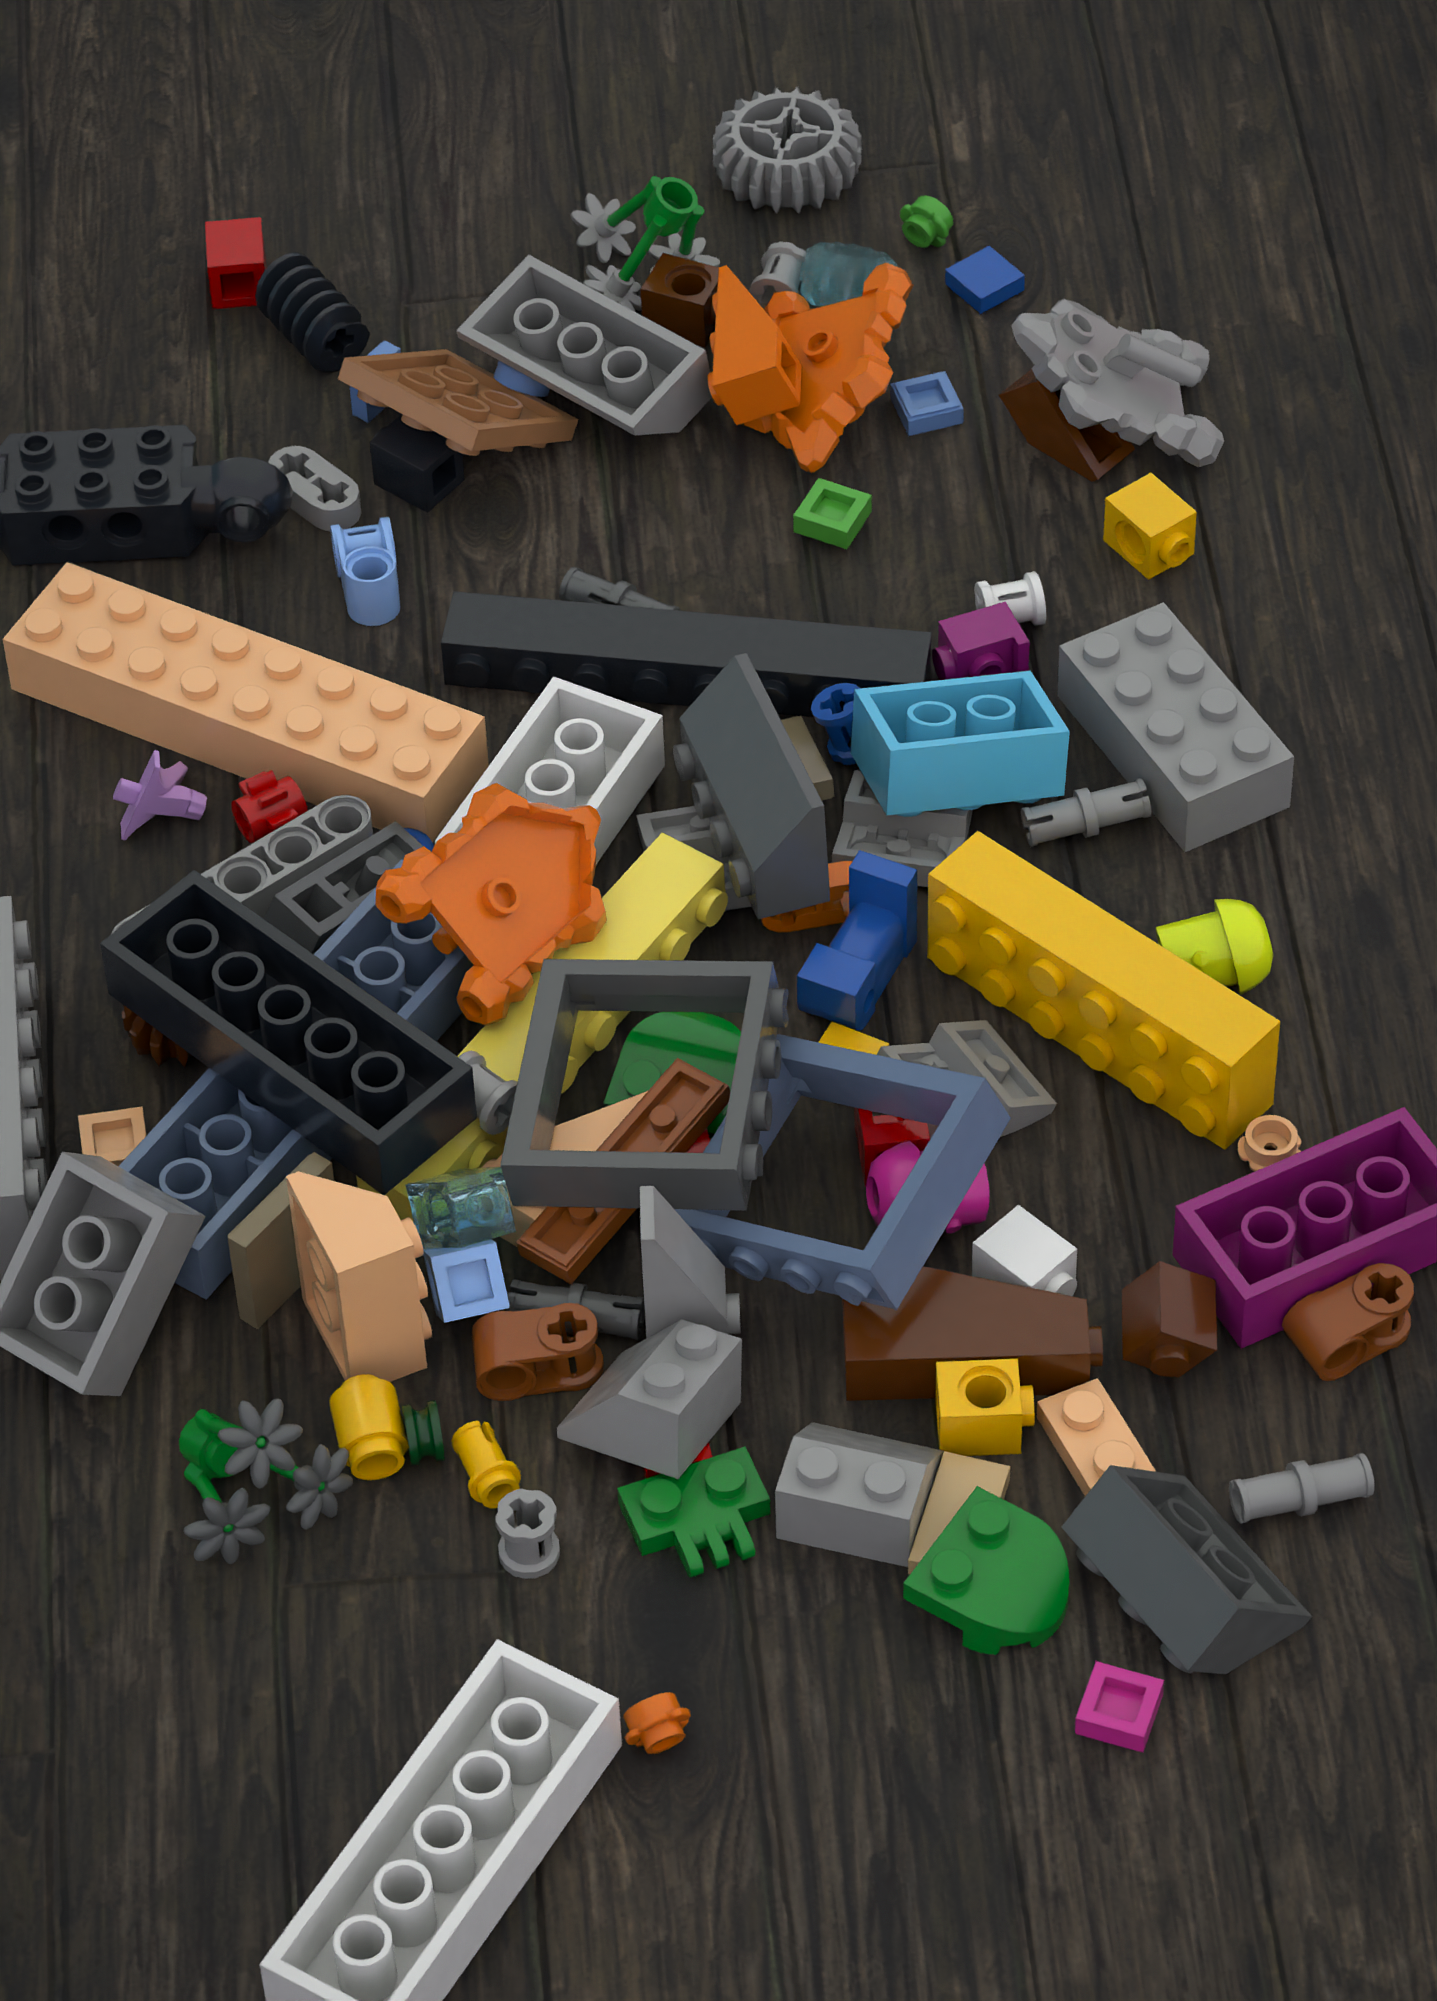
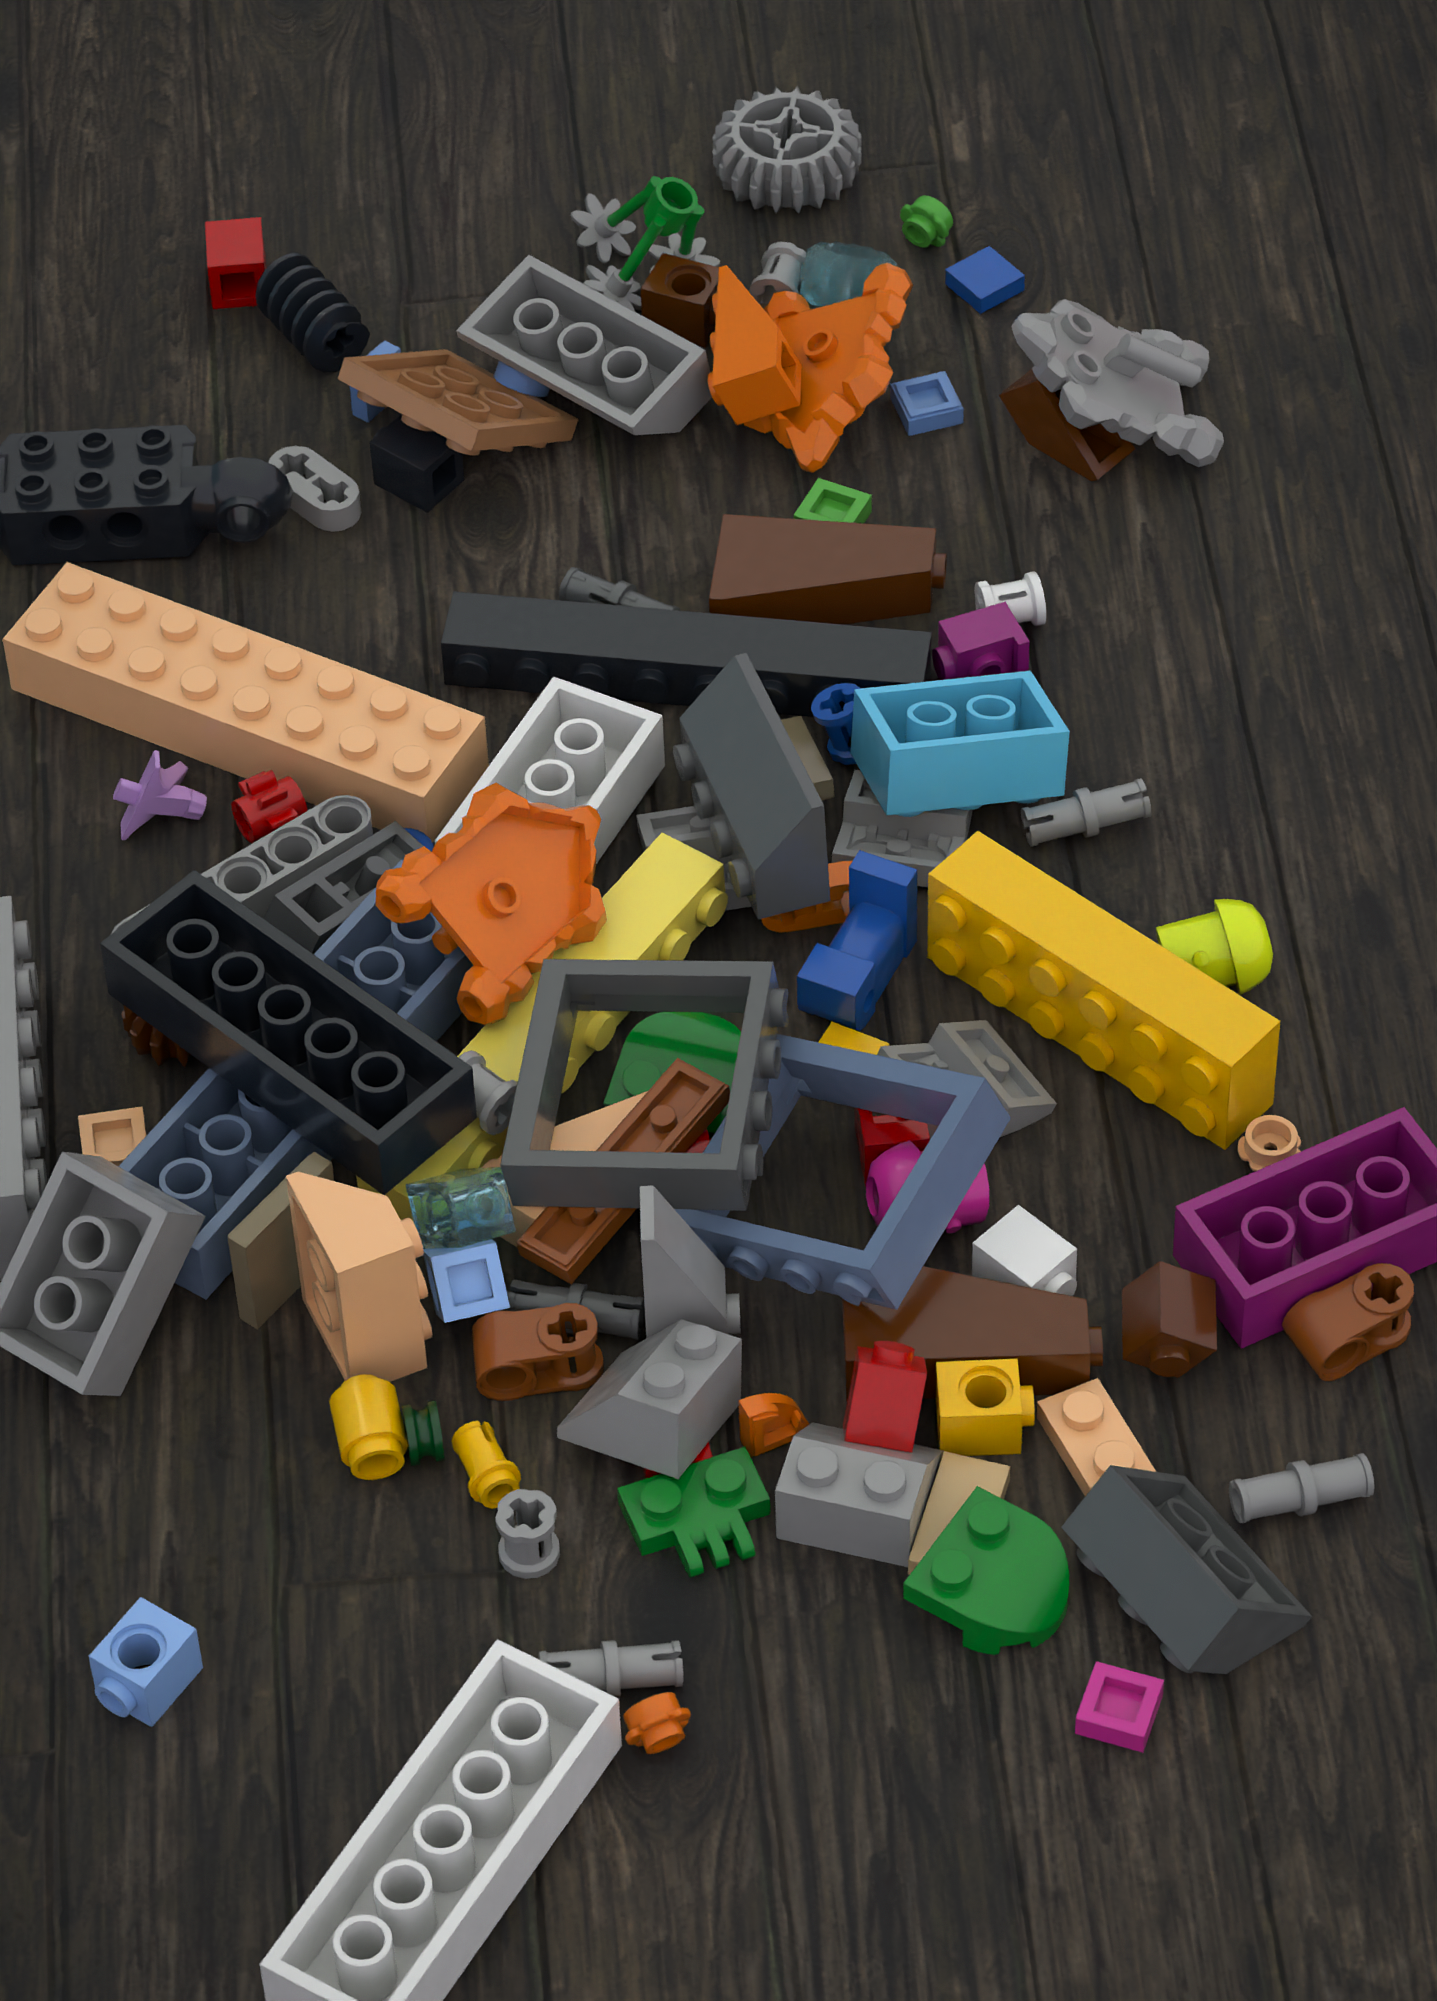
(145, 1638): none -> light blue brick
(225, 1449): dark grey plant -> none
(367, 571): light blue piece -> none
(620, 1668): none -> light grey pin
(768, 1422): none -> orange tile
(824, 570): none -> reddish brown slope
(885, 1396): none -> red brick
(1149, 526): yellow brick -> none
(1177, 724): light grey brick -> none

